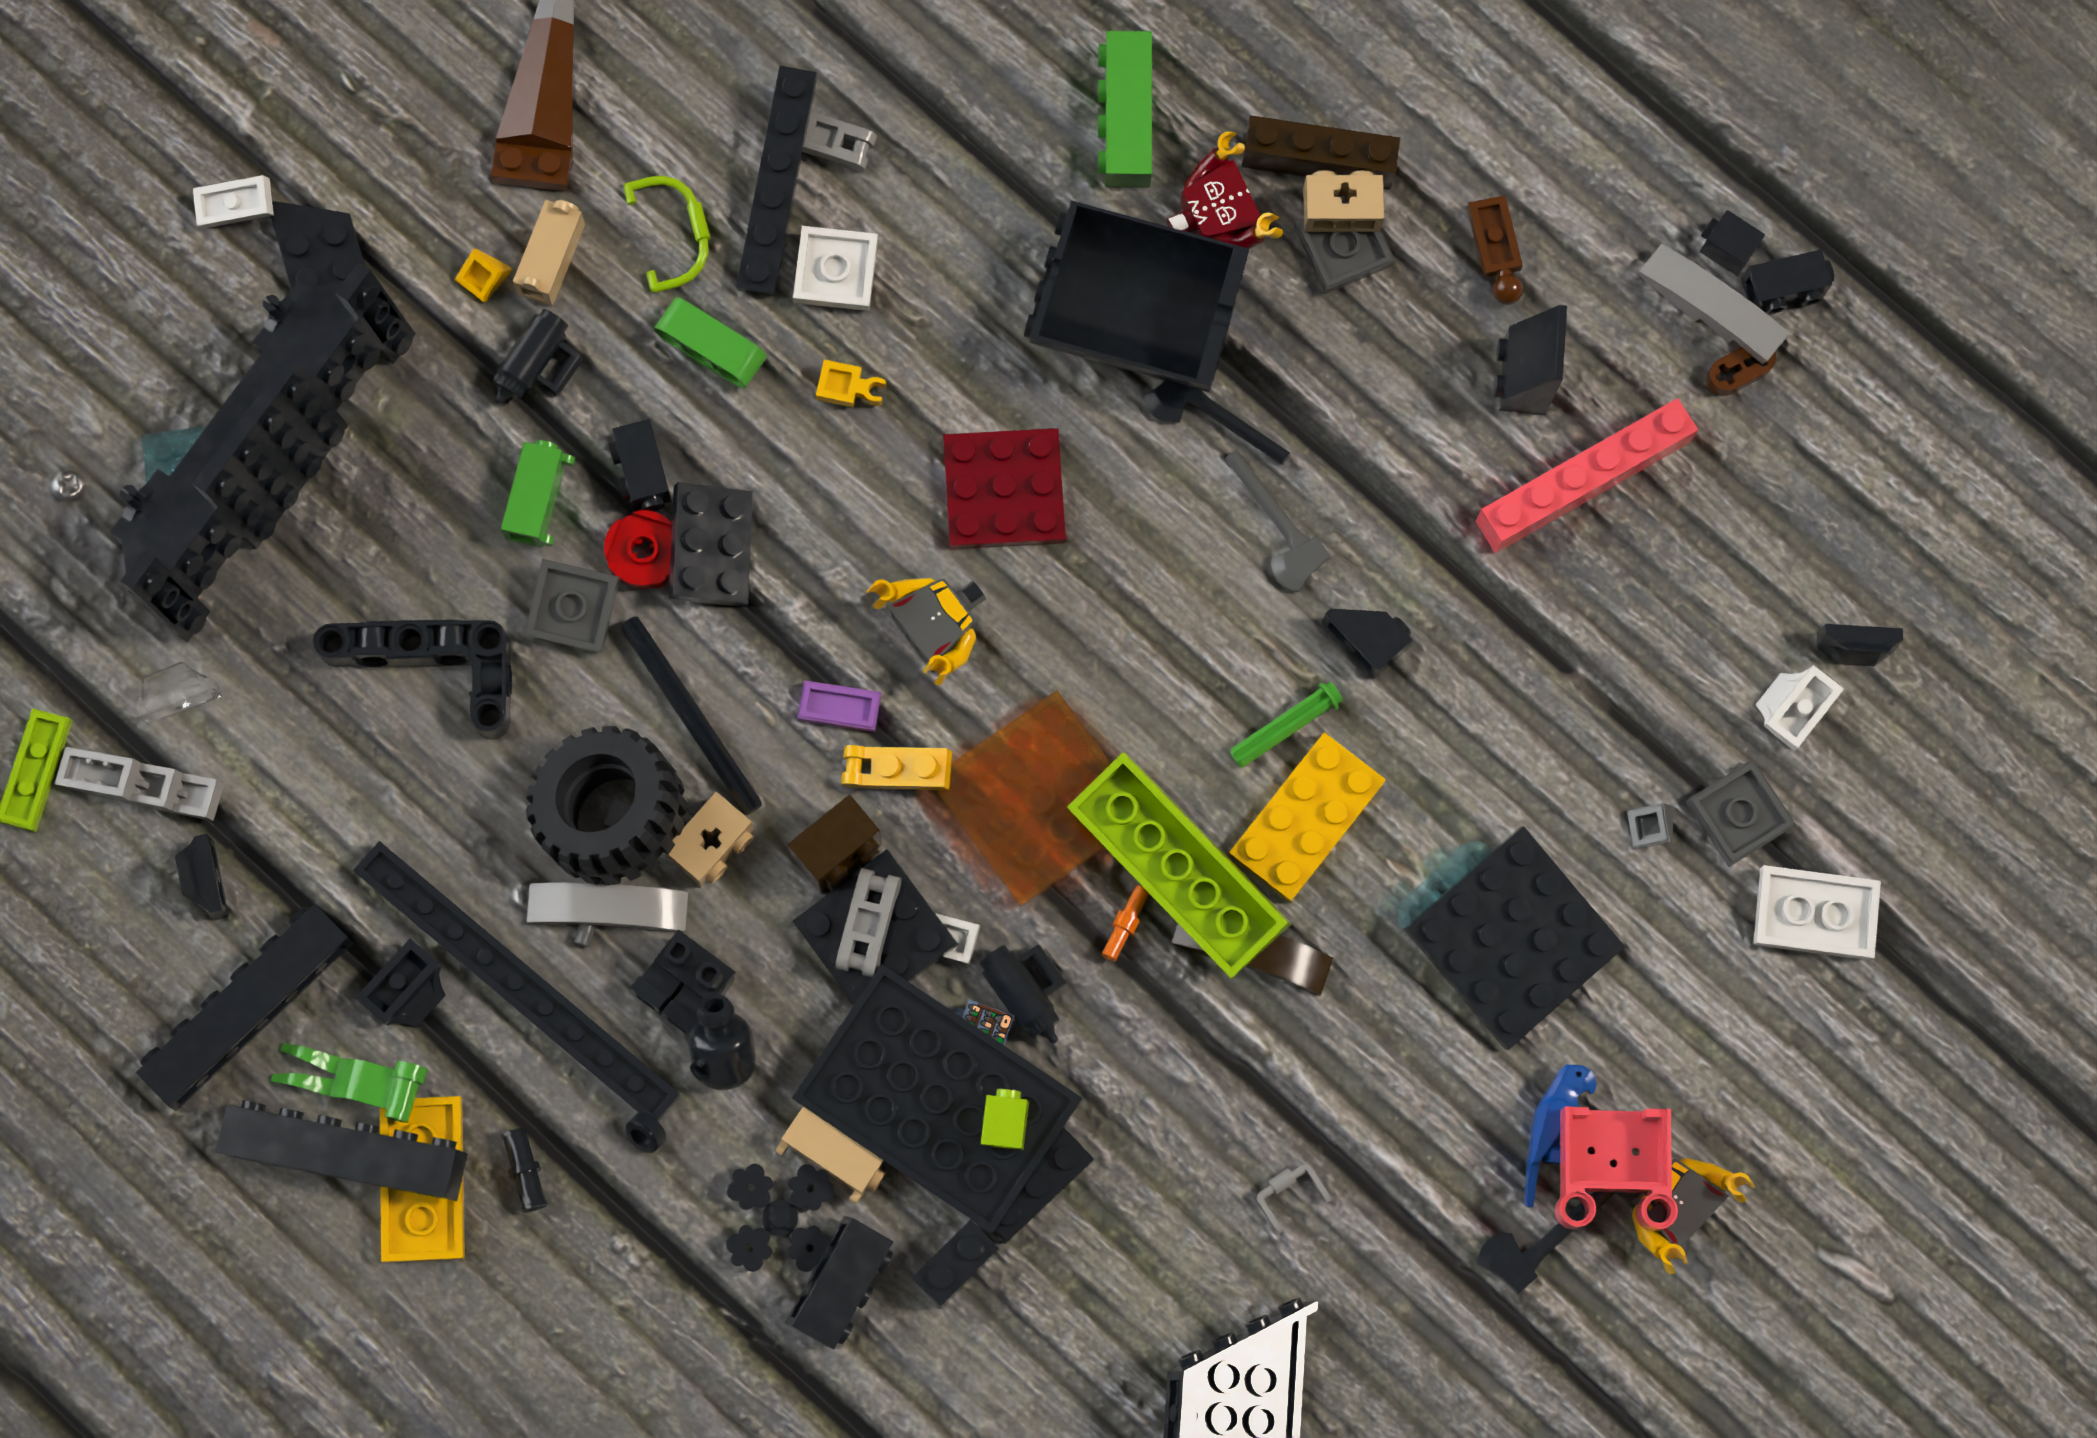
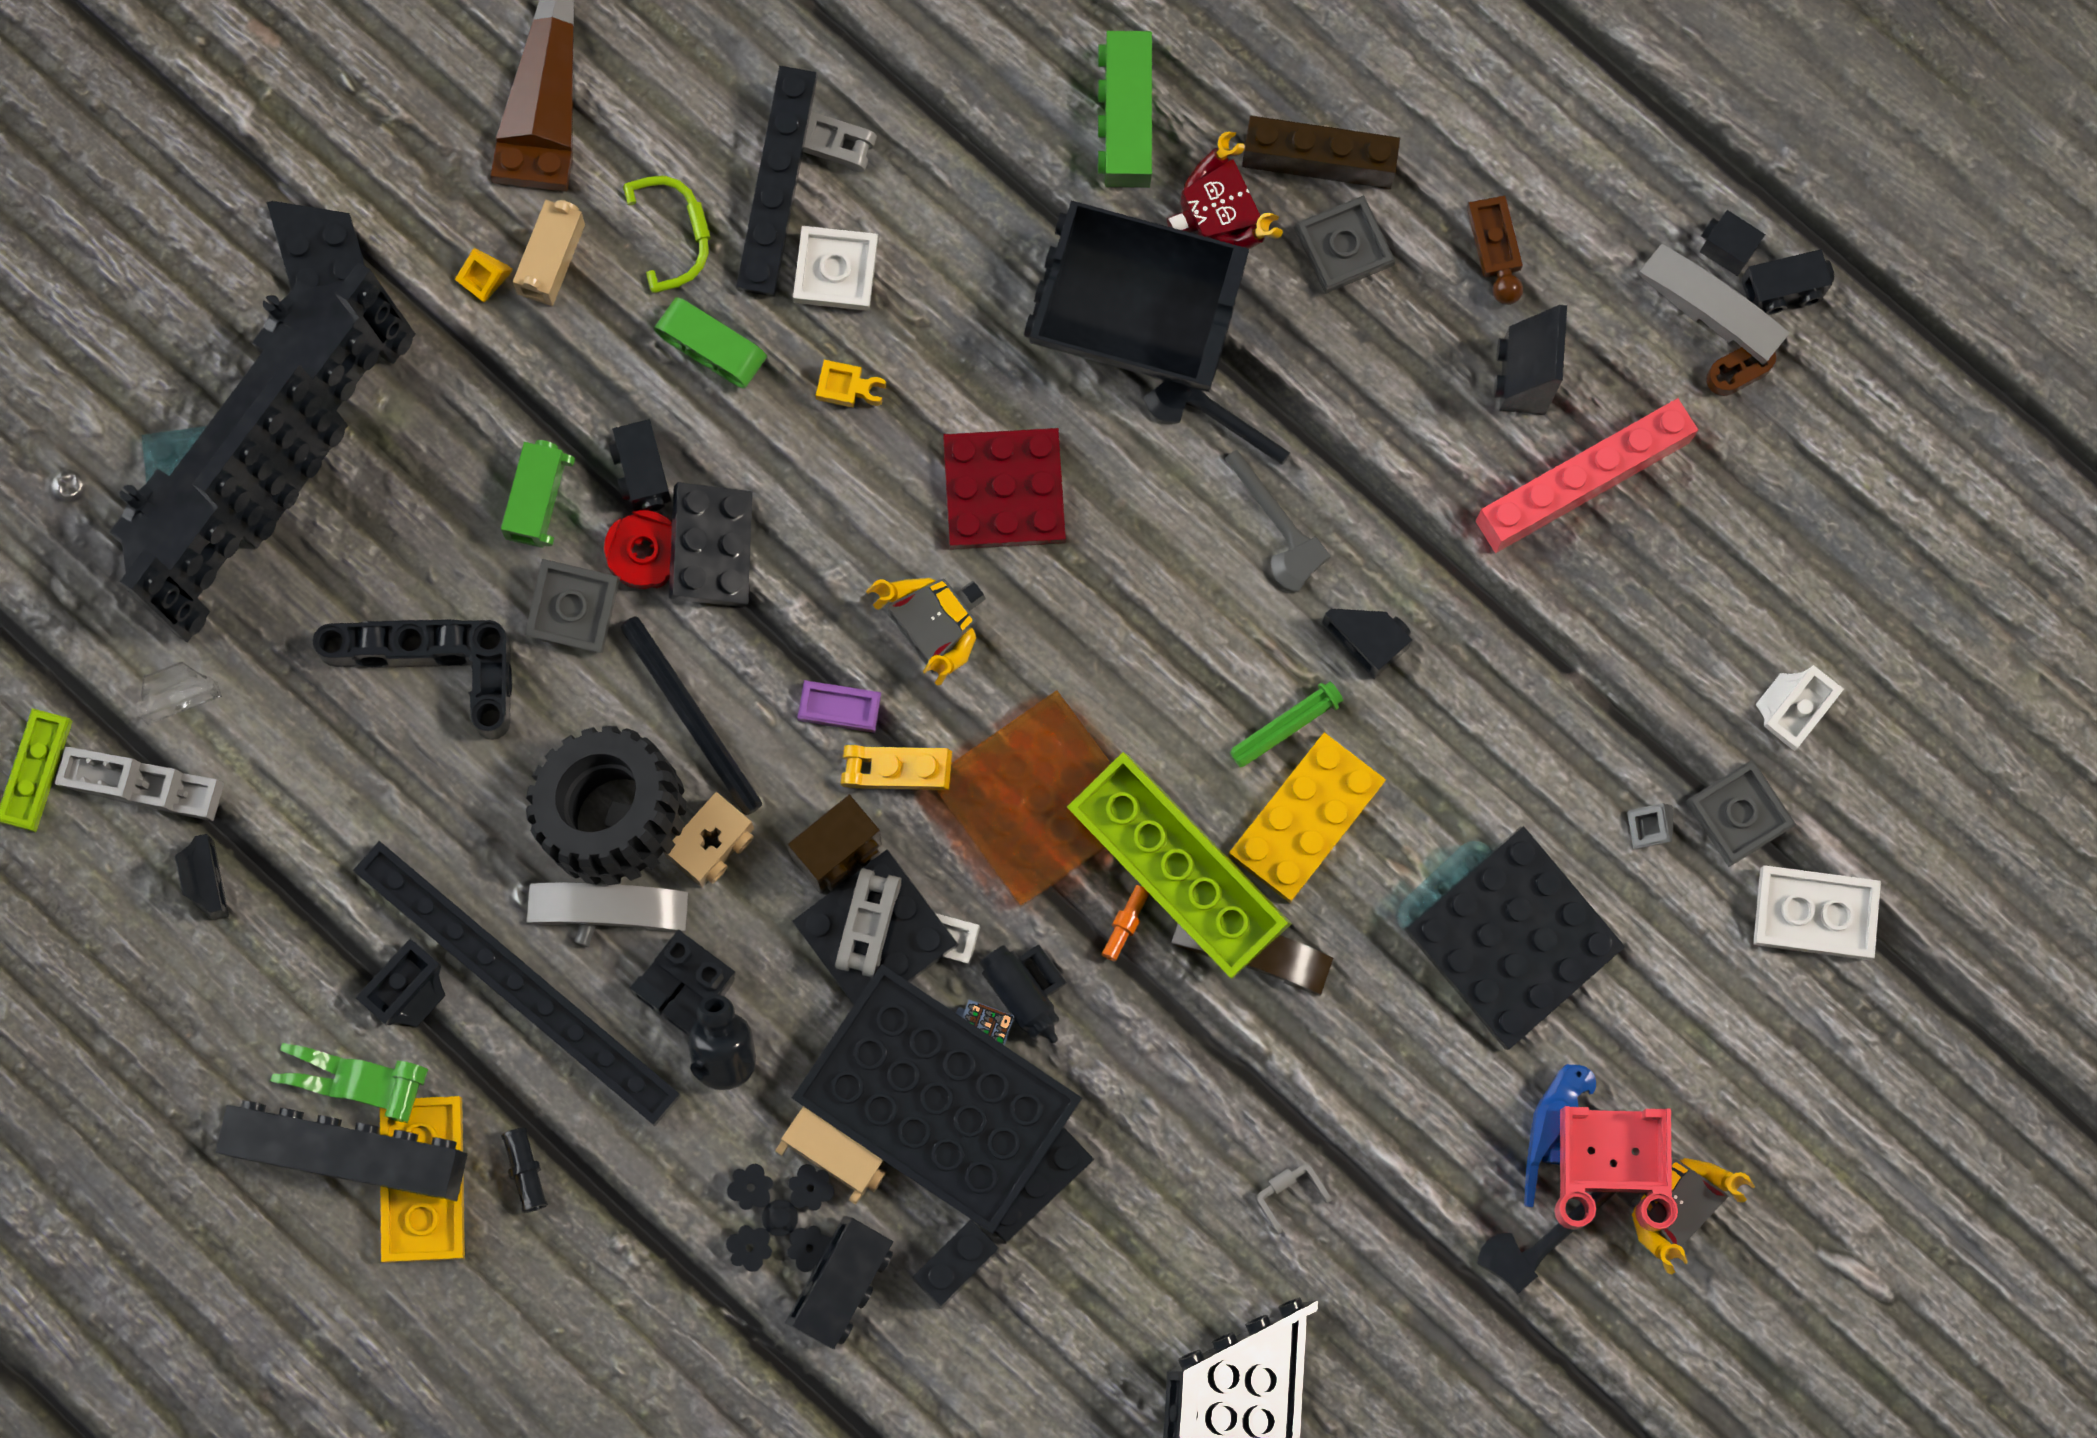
(233, 201): white plate -> none
(244, 1007): black brick -> none
(532, 354): black piece -> none
(645, 1132): black tile -> none
(1005, 1120): lime brick -> none
(1328, 214): tan brick -> none
(1858, 643): black slope -> none

